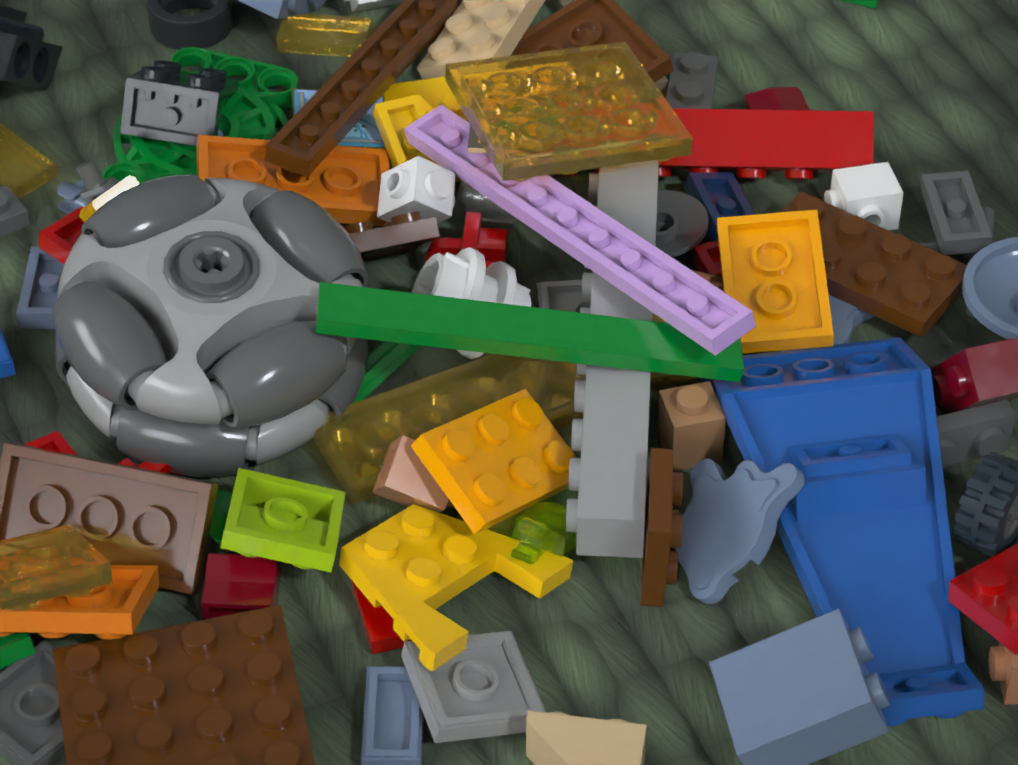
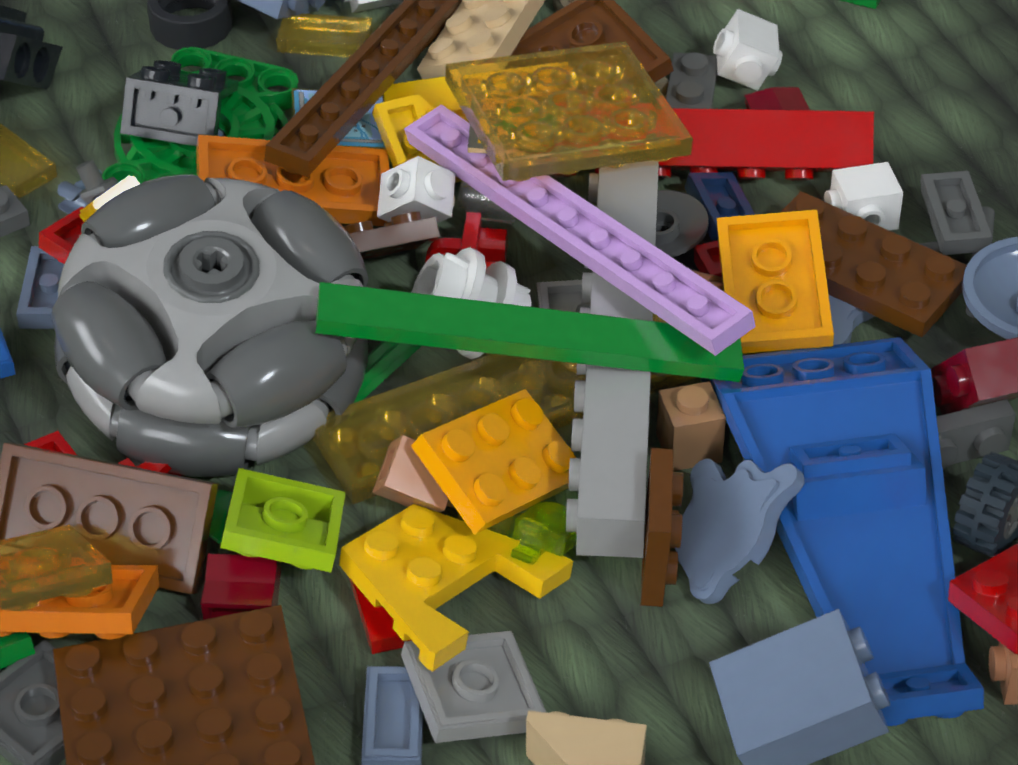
(748, 50): none -> white brick

